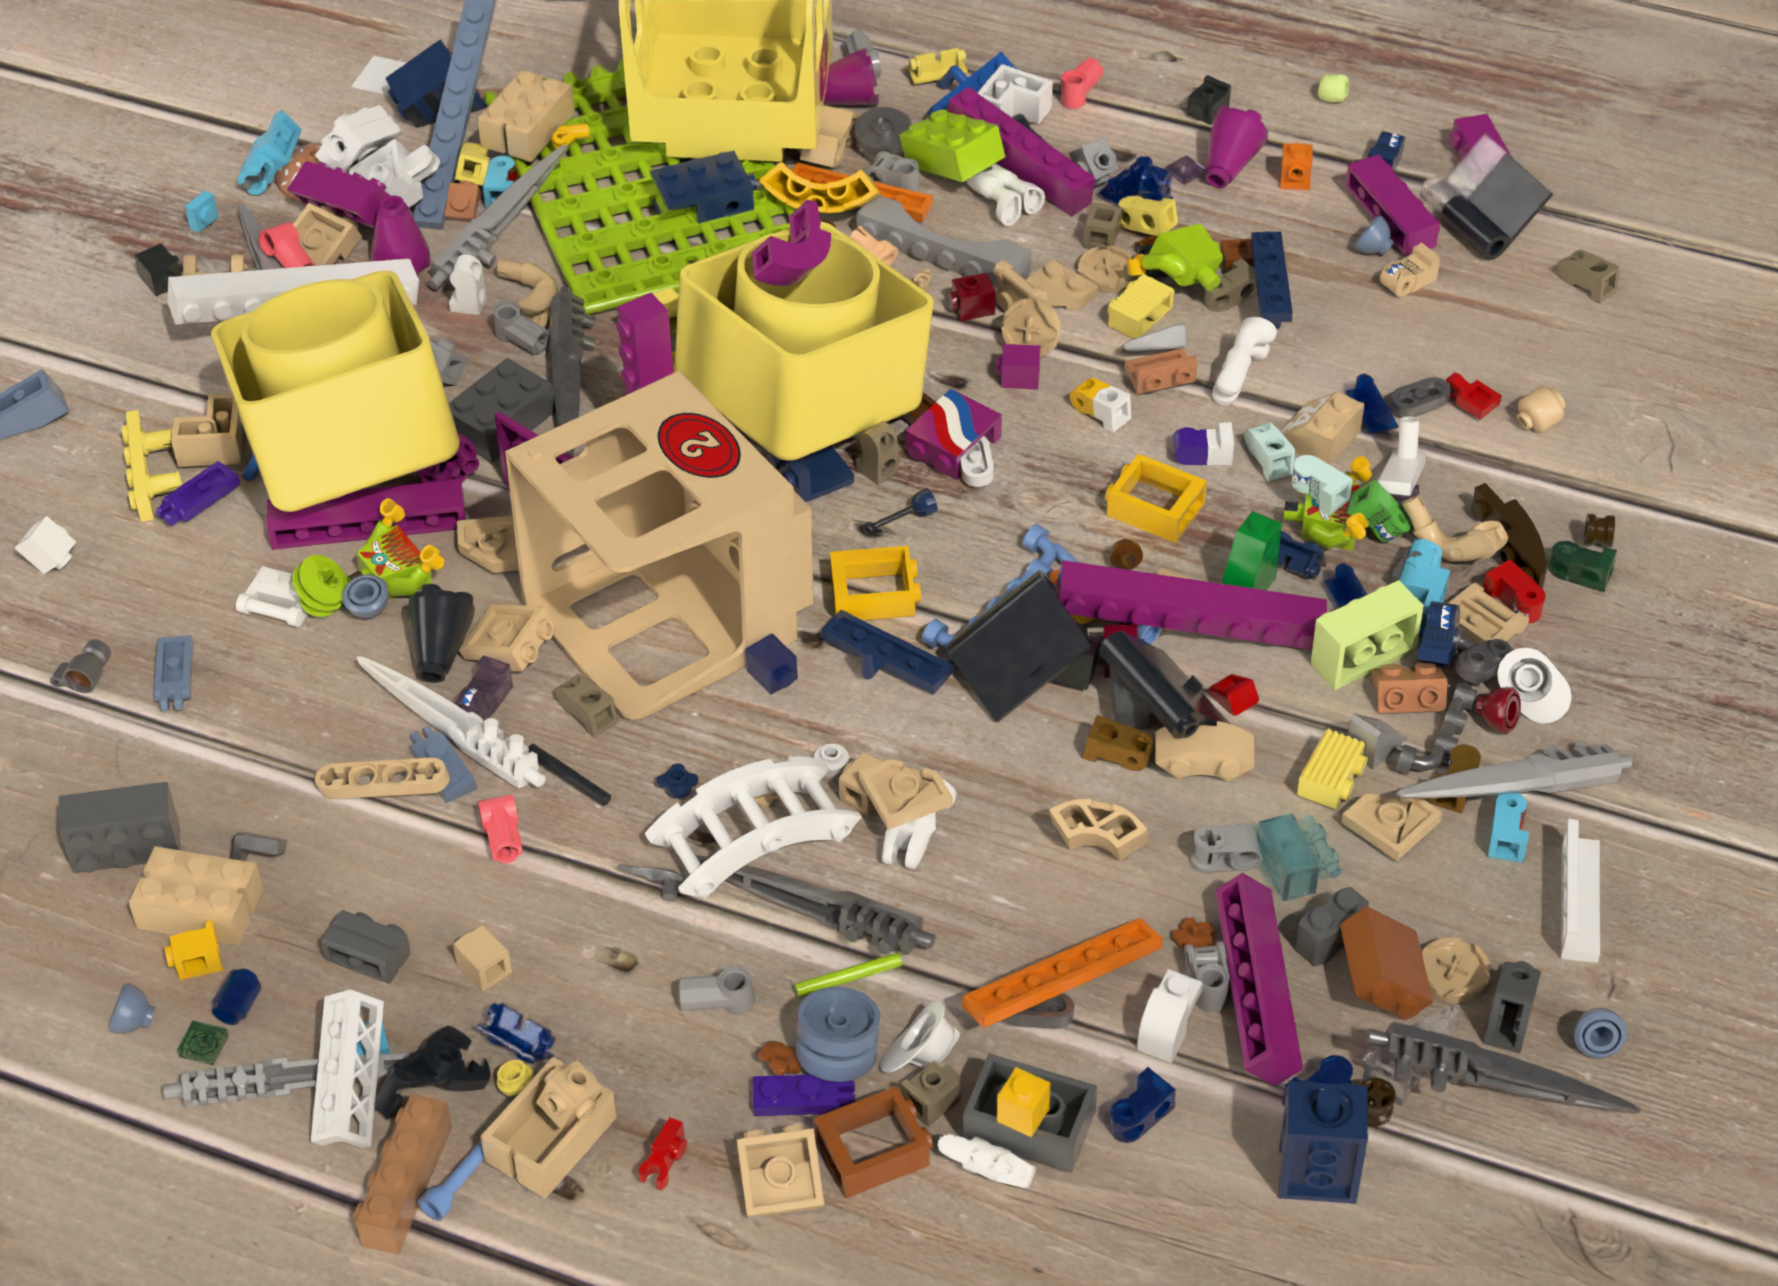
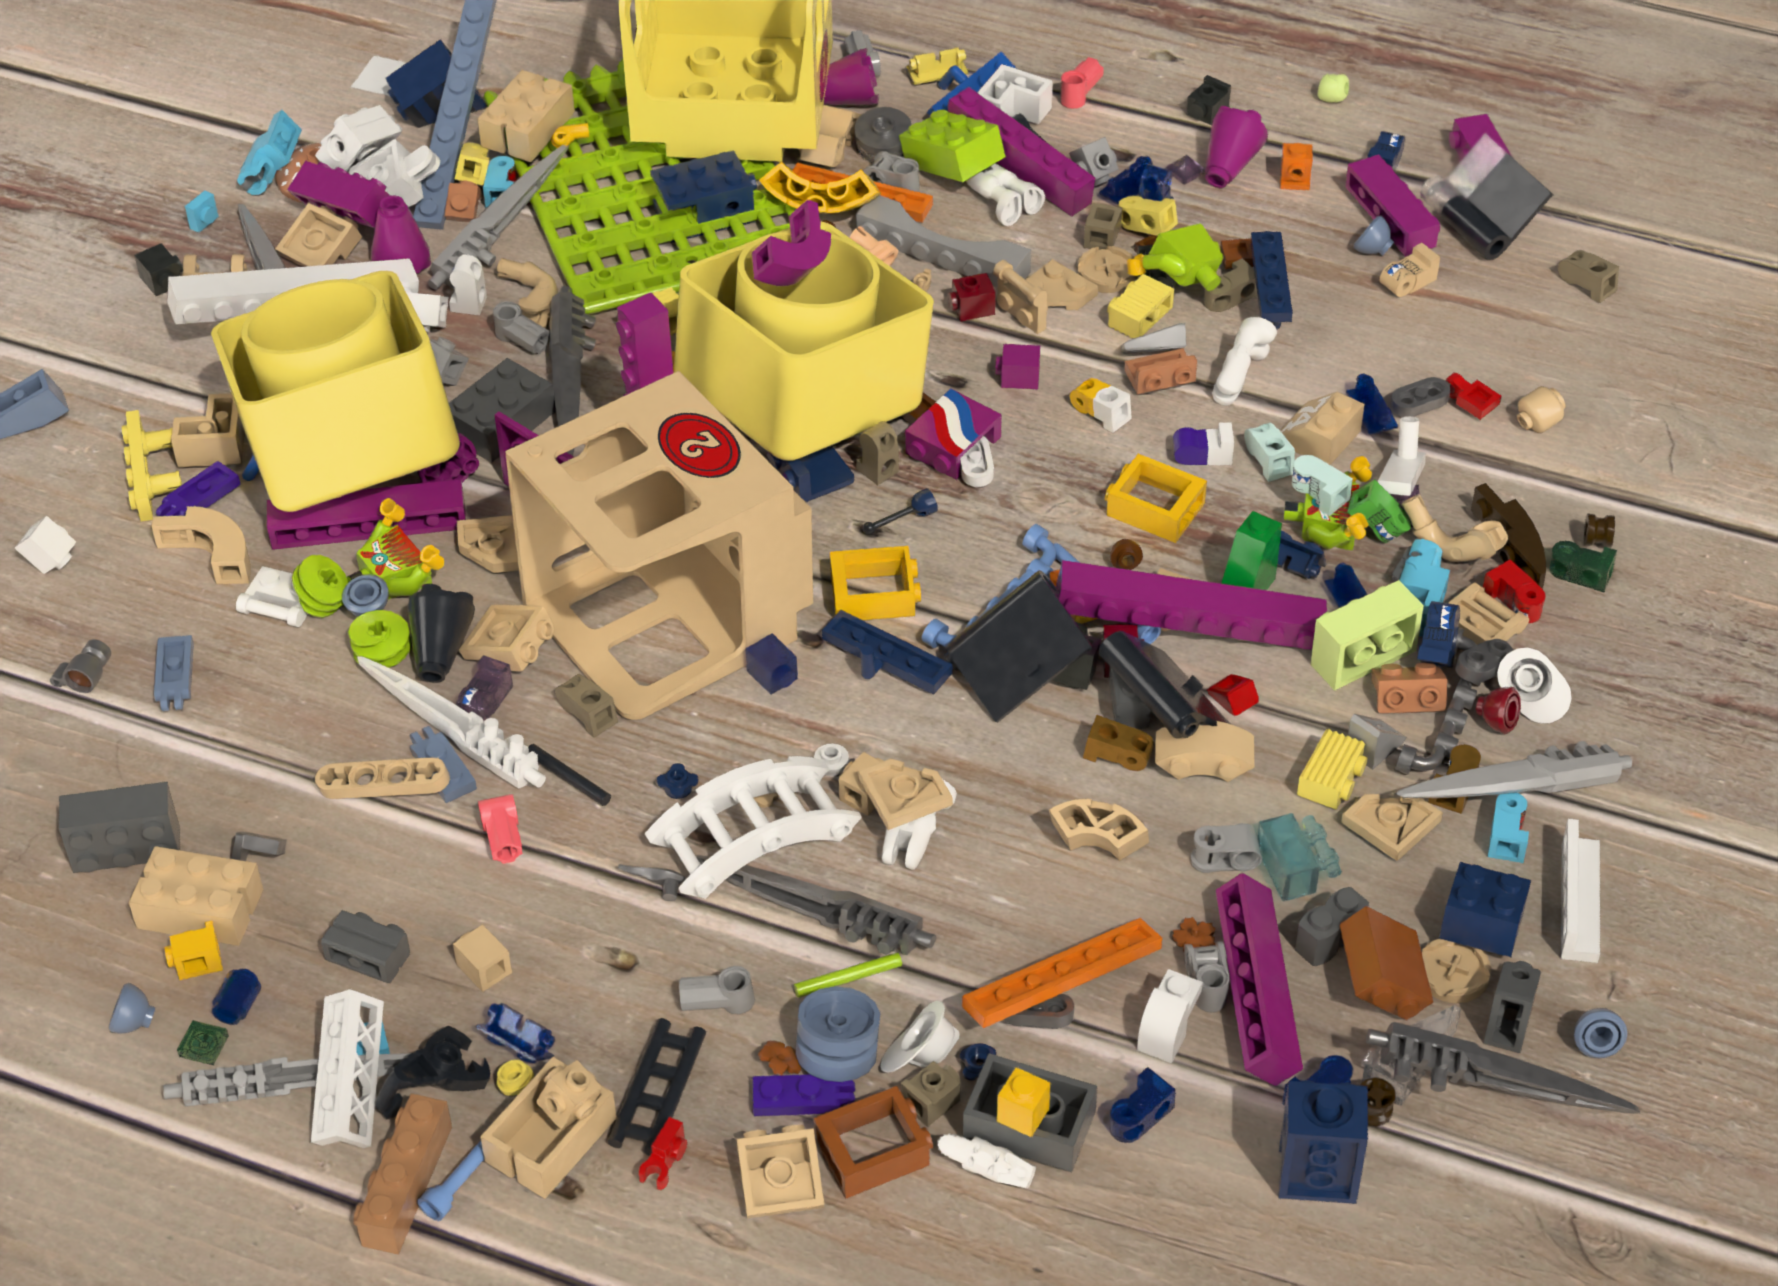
(211, 532): none -> tan arch
(284, 244): coral piece -> none
(380, 637): none -> lime piece
(430, 309): none -> white brick
(649, 1067): none -> black bar
(972, 1055): none -> dark blue plate
(1031, 323): tan tile -> none
(1485, 909): none -> dark blue brick

